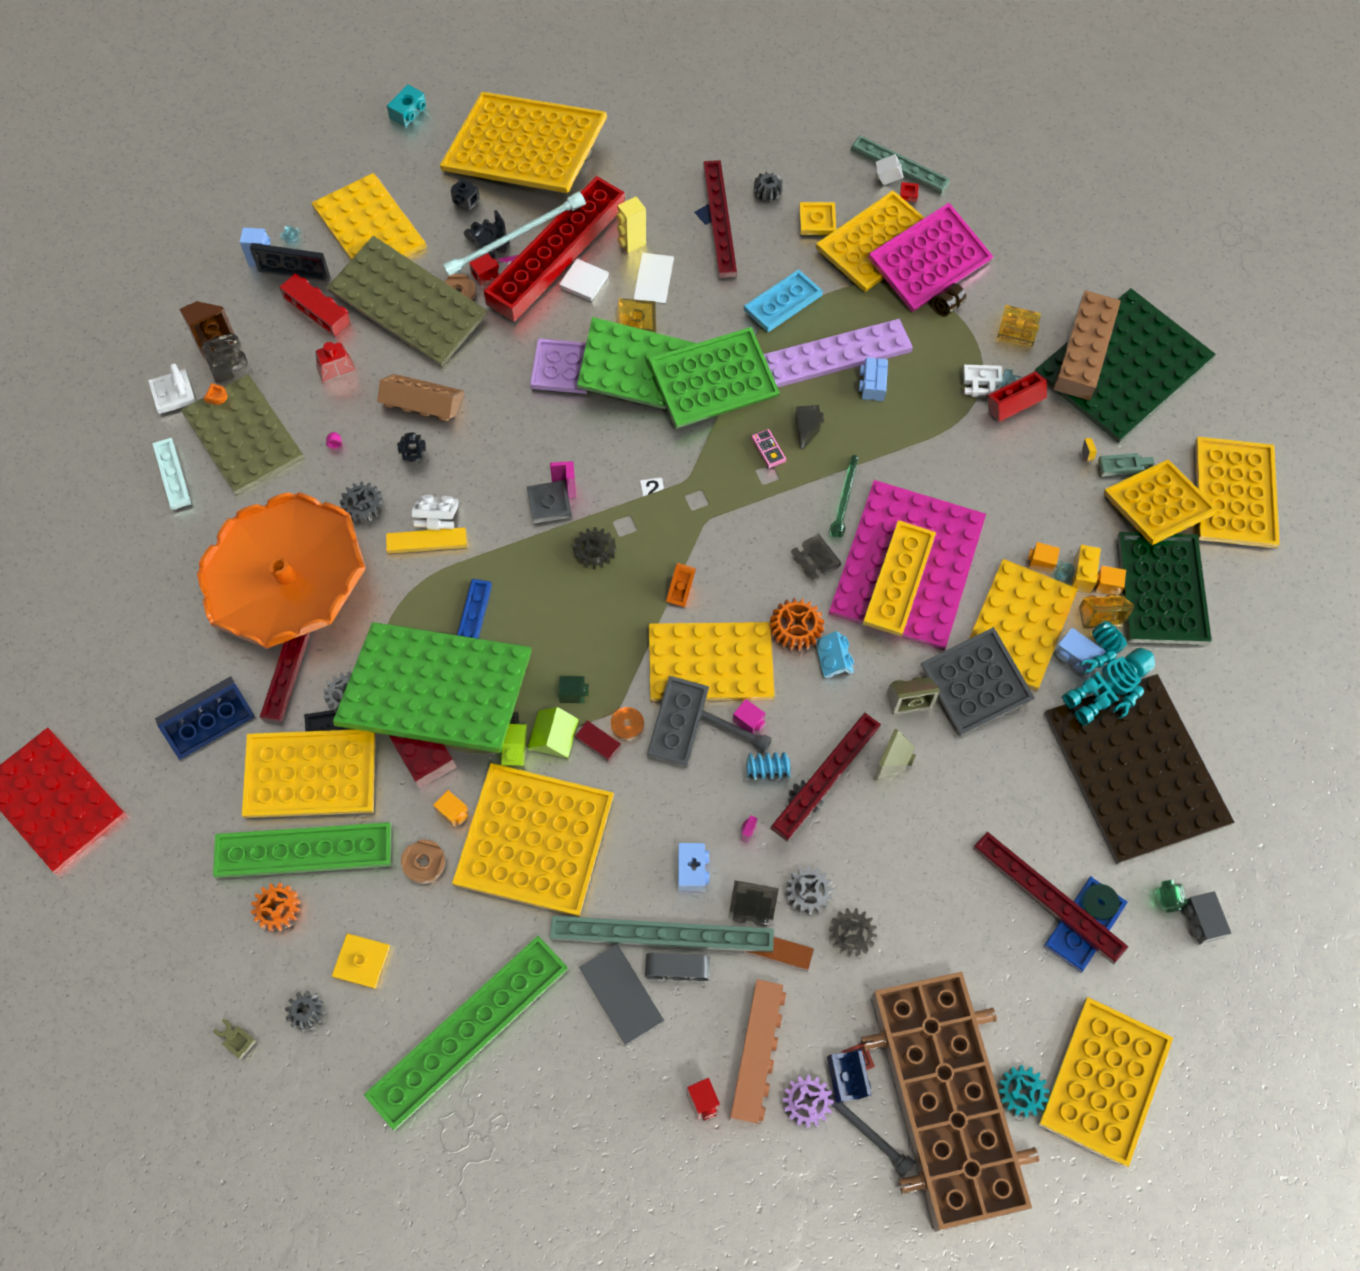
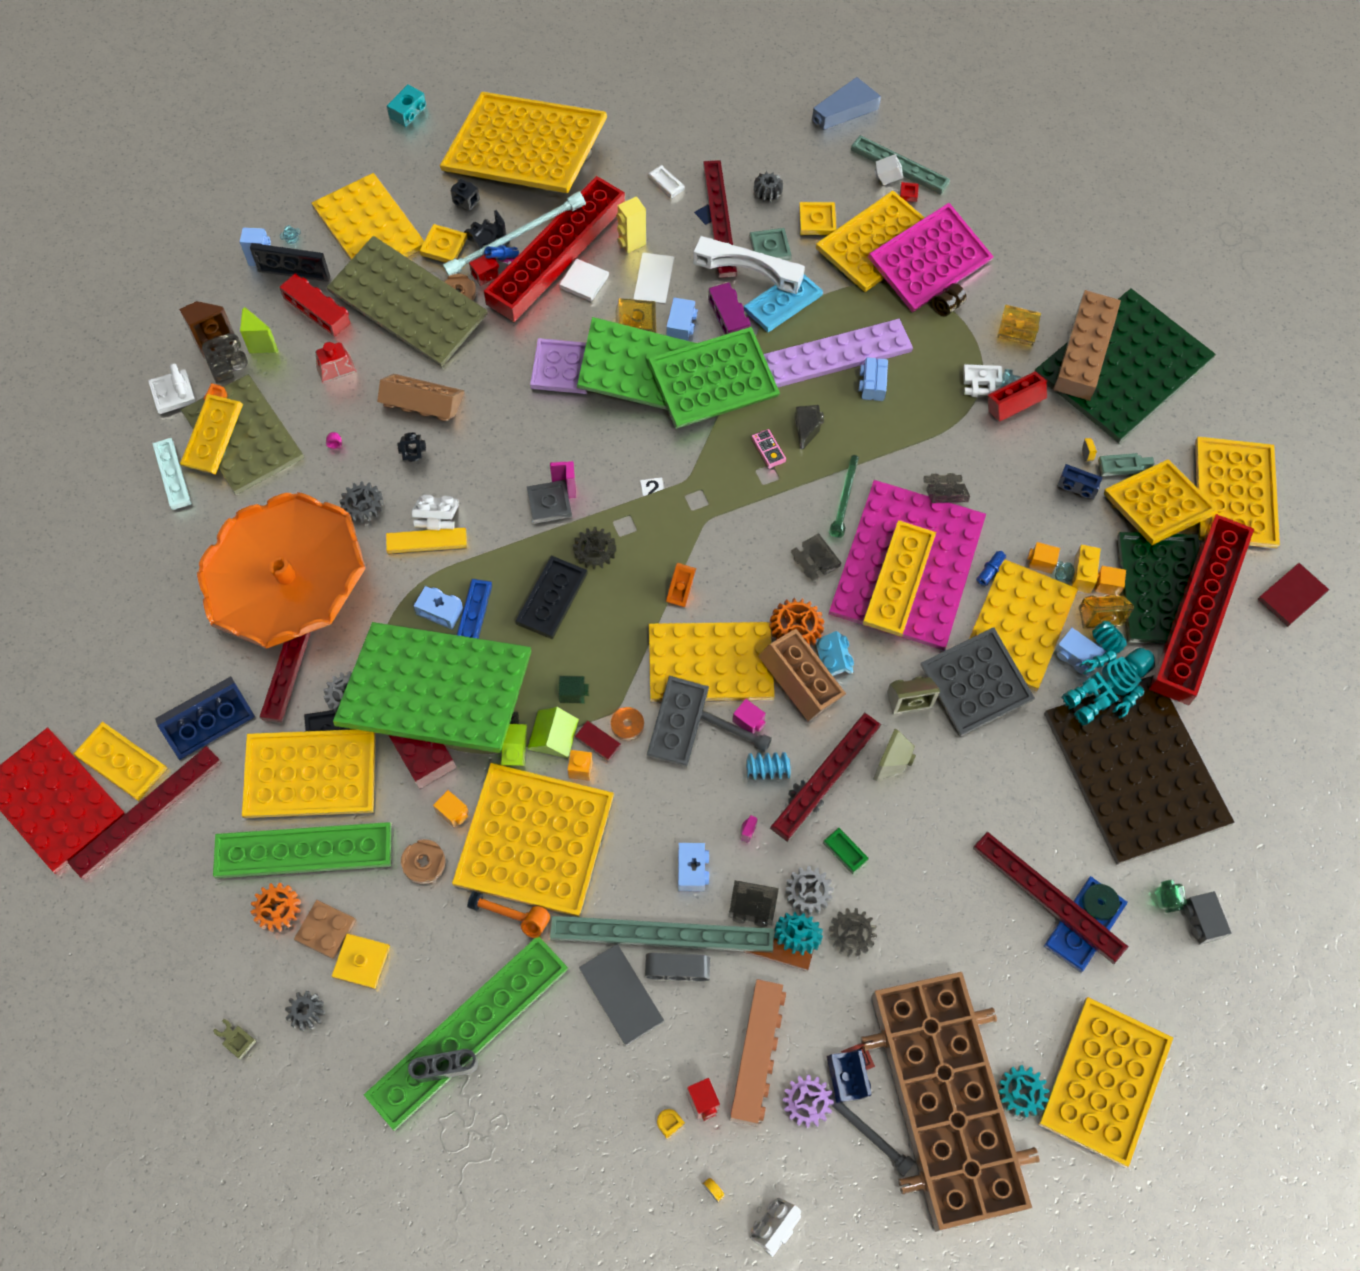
(120, 761): none -> yellow tile
(144, 813): none -> dark red plate
(211, 434): none -> yellow tile
(256, 334): none -> lime slope
(325, 929): none -> medium nougat plate
(430, 607): none -> light blue brick
(432, 1062): none -> dark grey beam
(443, 243): none -> yellow plate
(501, 252): none -> blue pin
(532, 922): none -> orange piece
(551, 597): none -> black plate
(580, 765): none -> light orange brick
(666, 181): none -> white tile
(669, 1122): none -> yellow tile
(681, 319): none -> light blue brick
(714, 254): none -> white arch
(714, 1190): none -> yellow tile
(727, 308): none -> magenta brick
(771, 243): none -> sand green tile
(776, 1225): none -> white plate
(798, 933): none -> teal gear
(801, 674): none -> medium nougat slope
(845, 850): none -> green tile
(846, 104): none -> sand blue slope
(946, 493): none -> clear smoke plate
(991, 568): none -> blue axle
(1079, 481): none -> dark blue bracket
(1202, 610): none -> red brick
(1293, 594): none -> dark red tile

